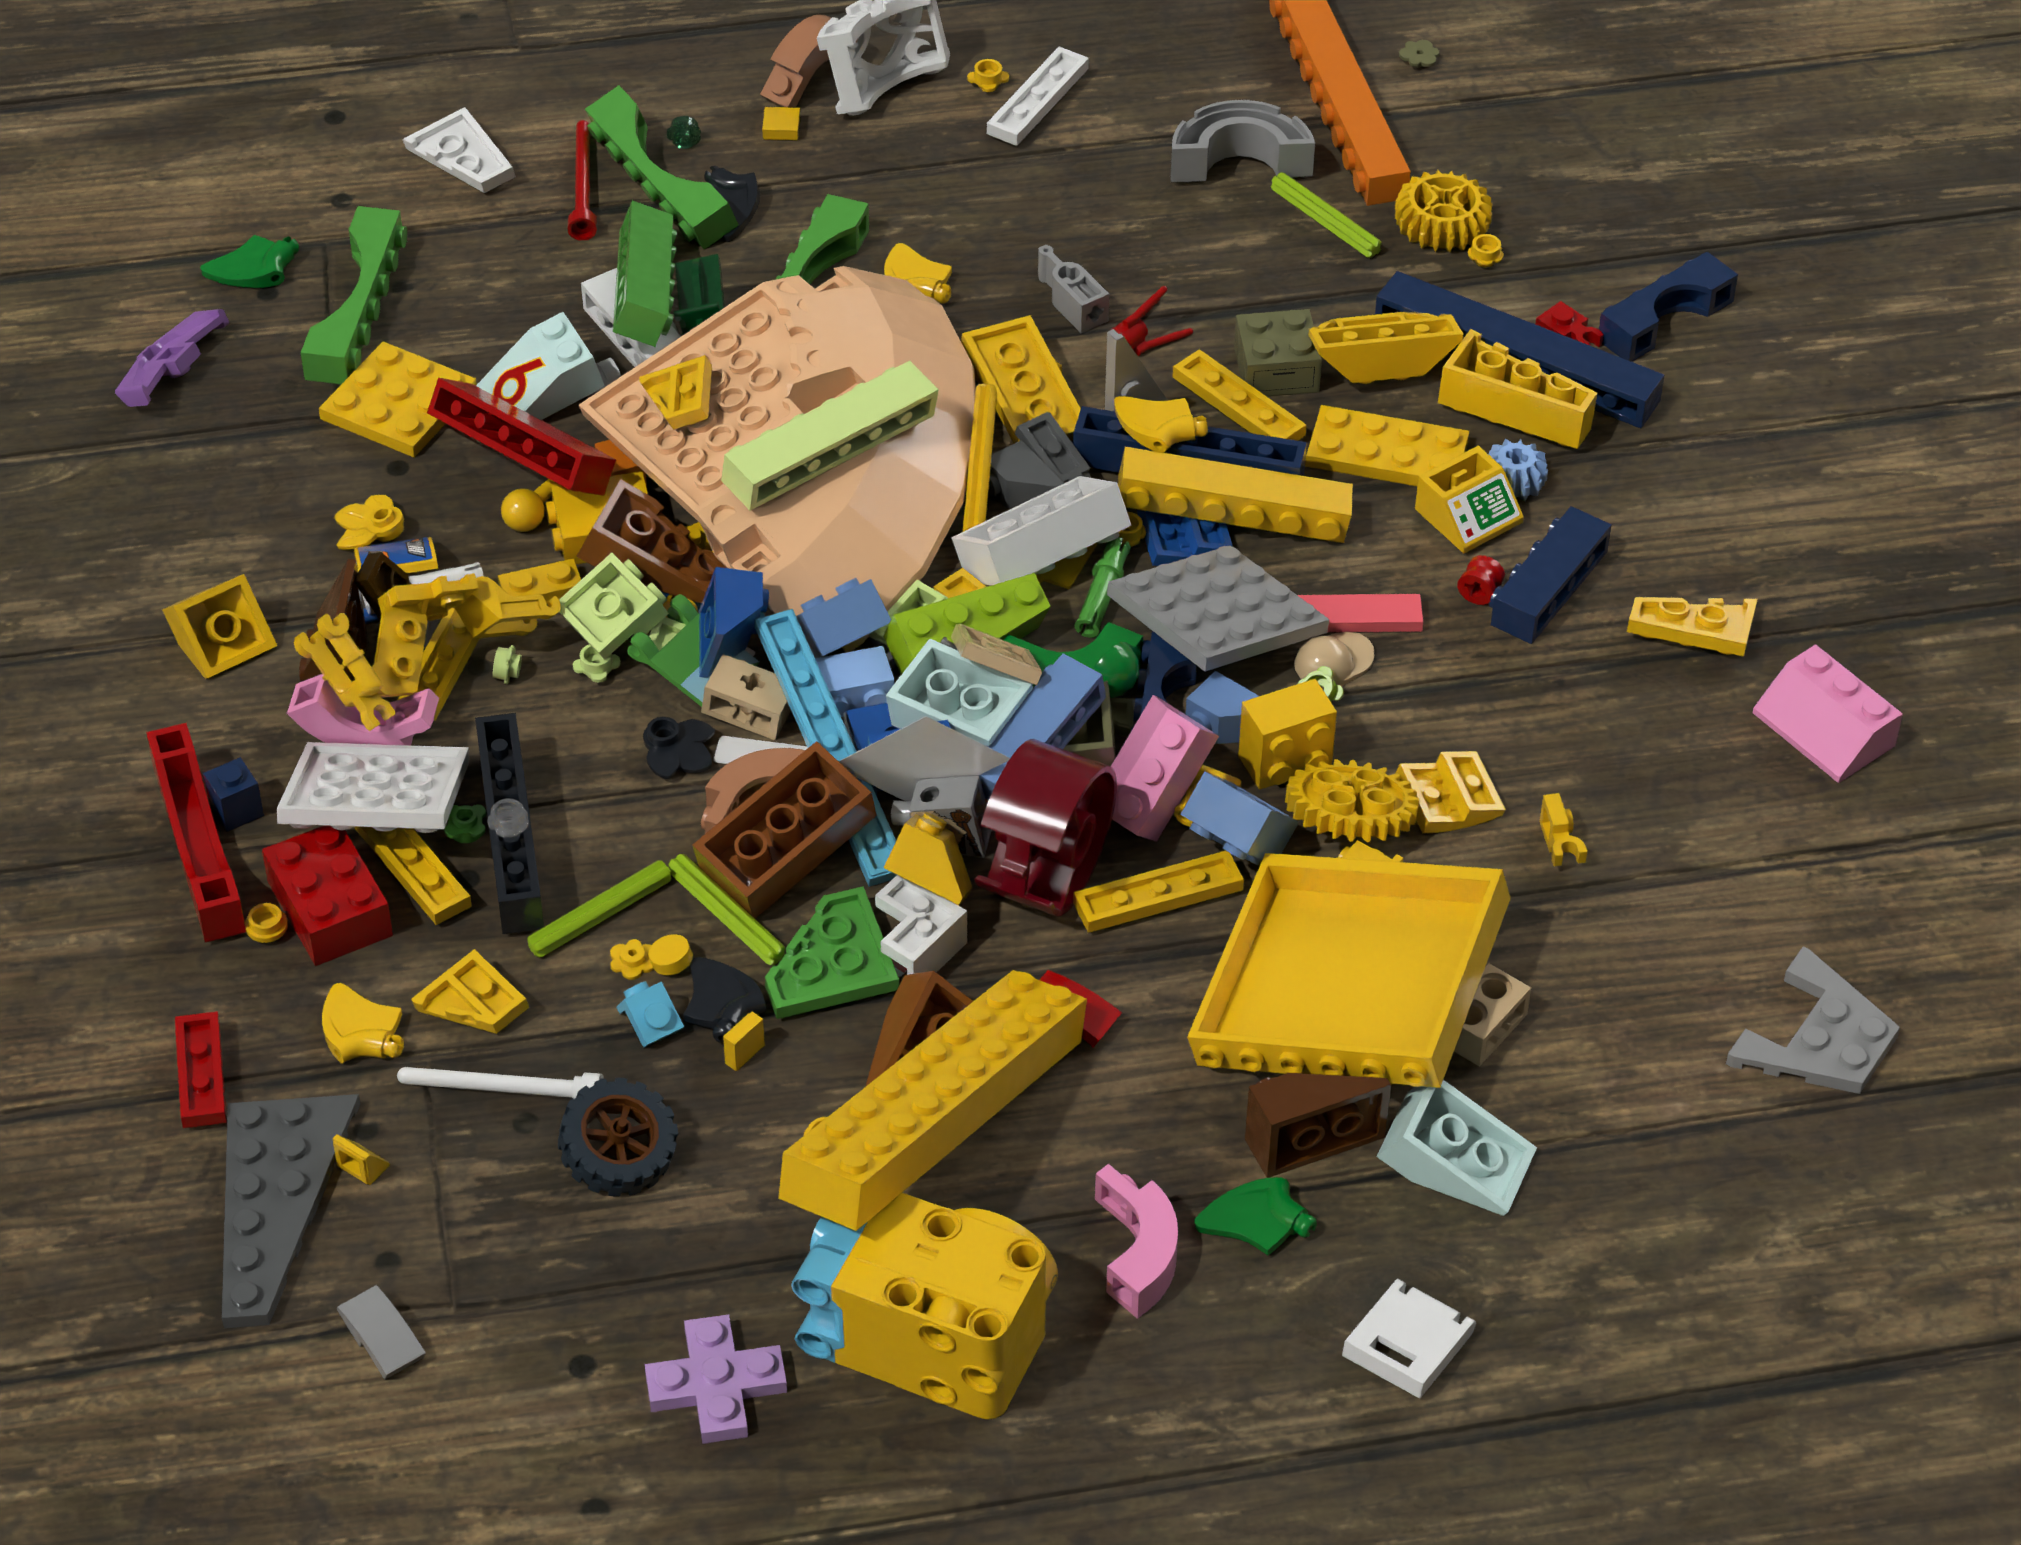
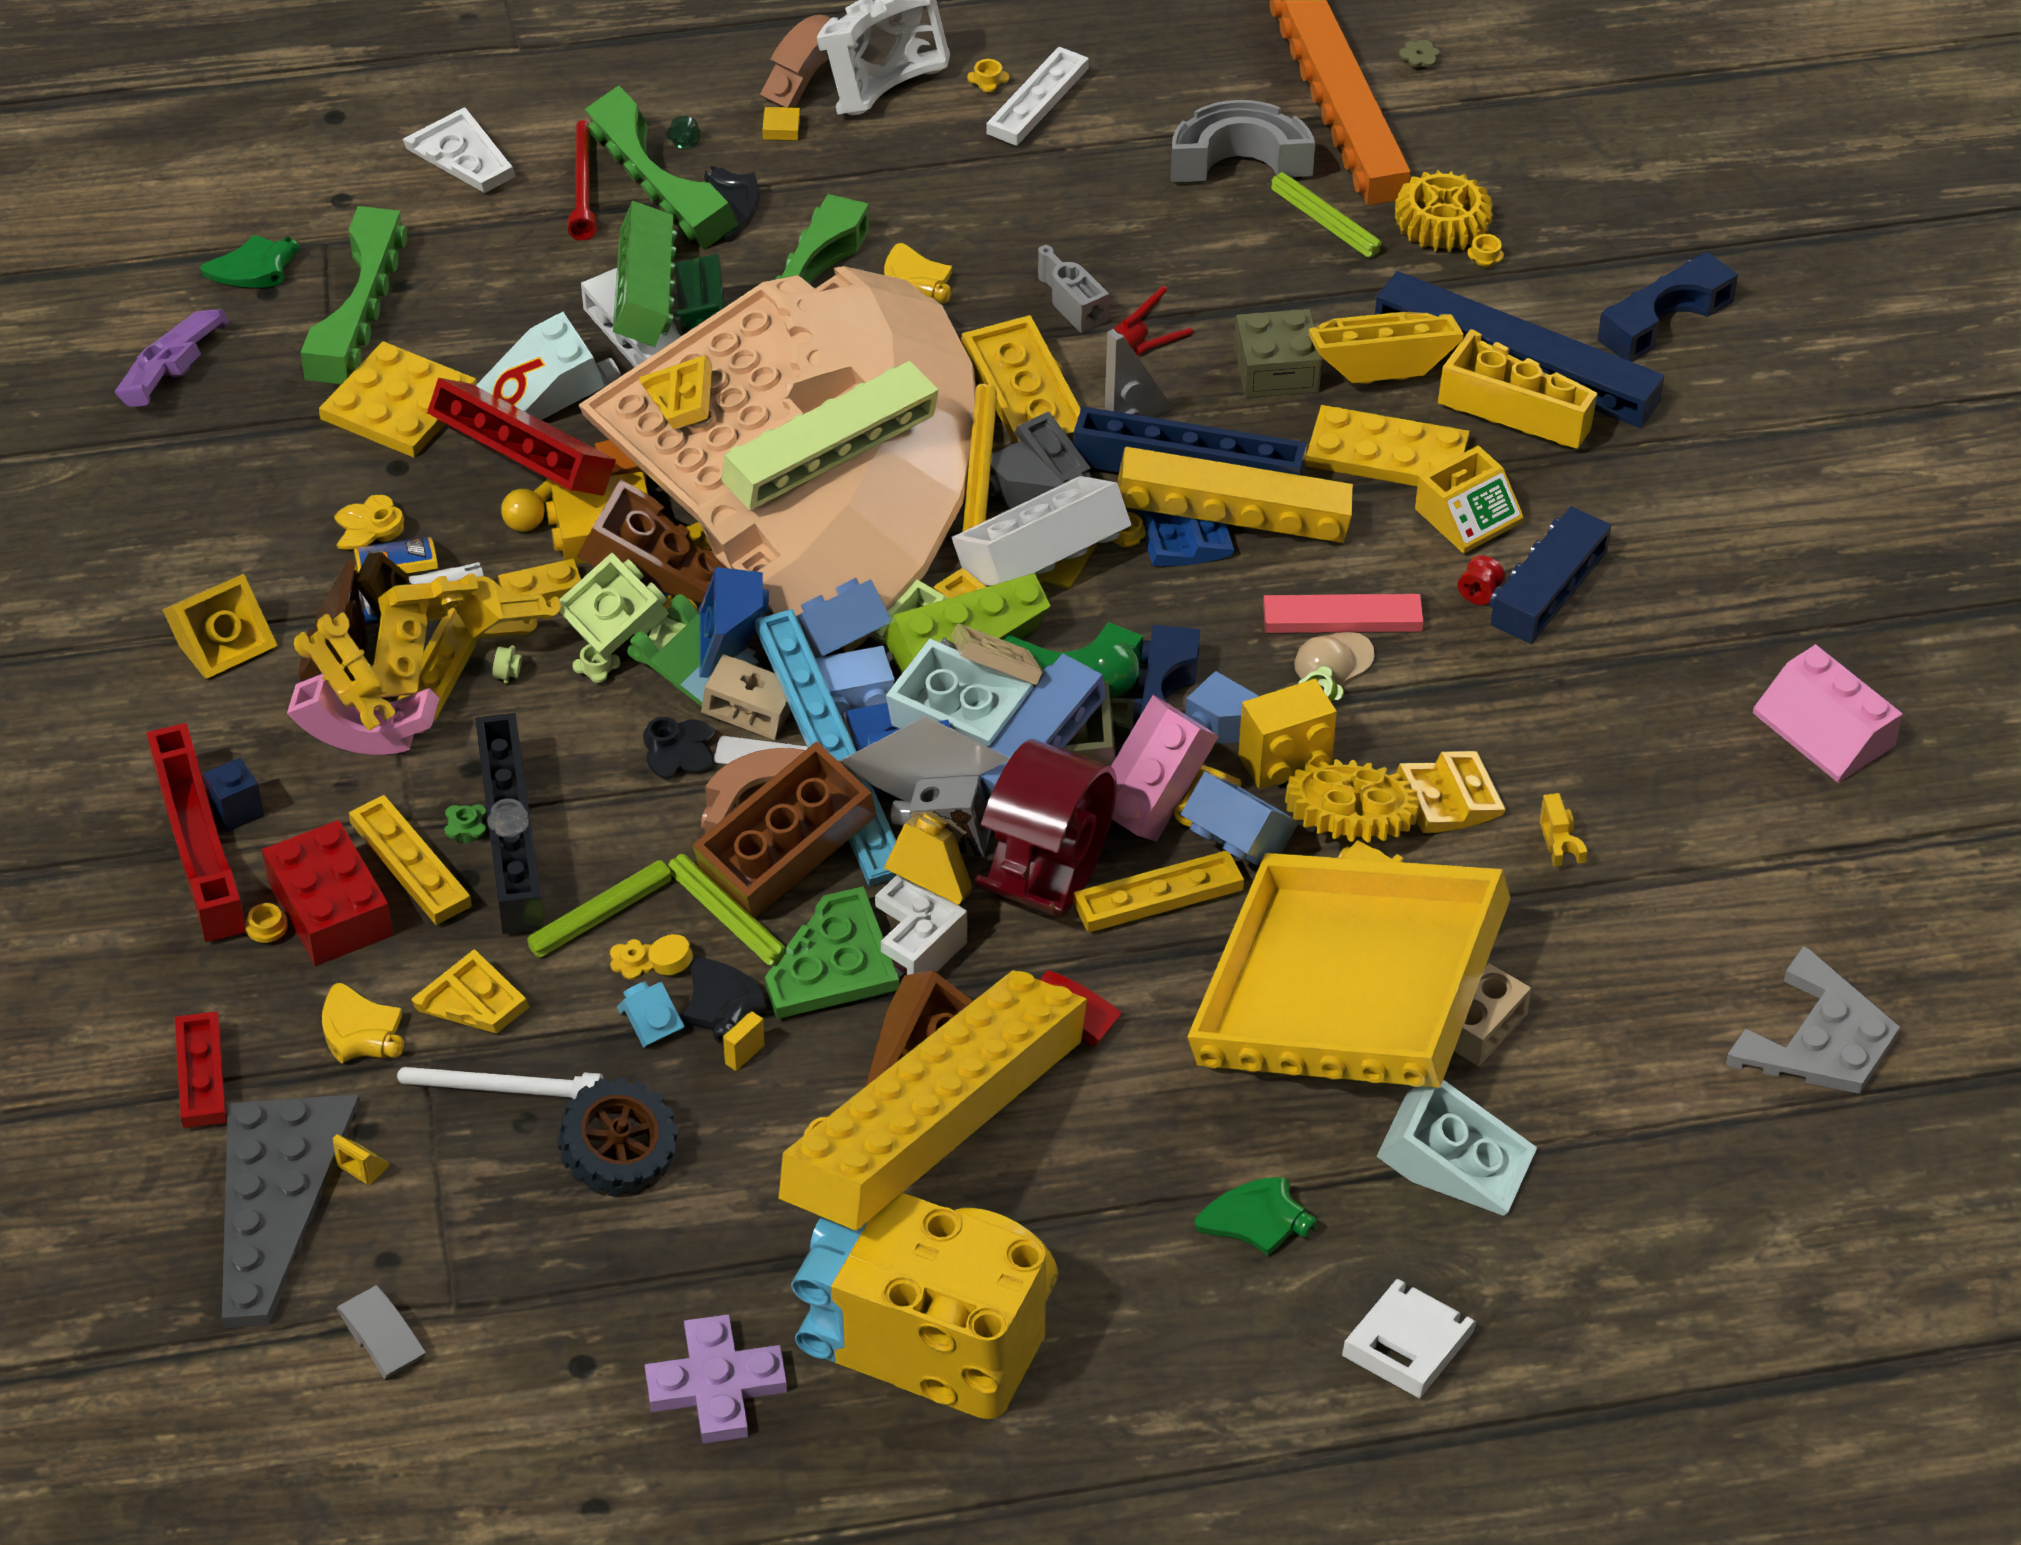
(373, 786): white plate -> none
(1097, 600): bright green pin -> none
(1148, 1266): bright pink arch -> none
(1158, 423): yellow arm -> none
(1217, 607): light grey plate -> none
(1236, 398): yellow plate -> none
(1313, 1118): reddish brown slope -> none
(1523, 467): light blue gear -> none
(1569, 323): red plate -> none
(1699, 625): yellow wing -> none

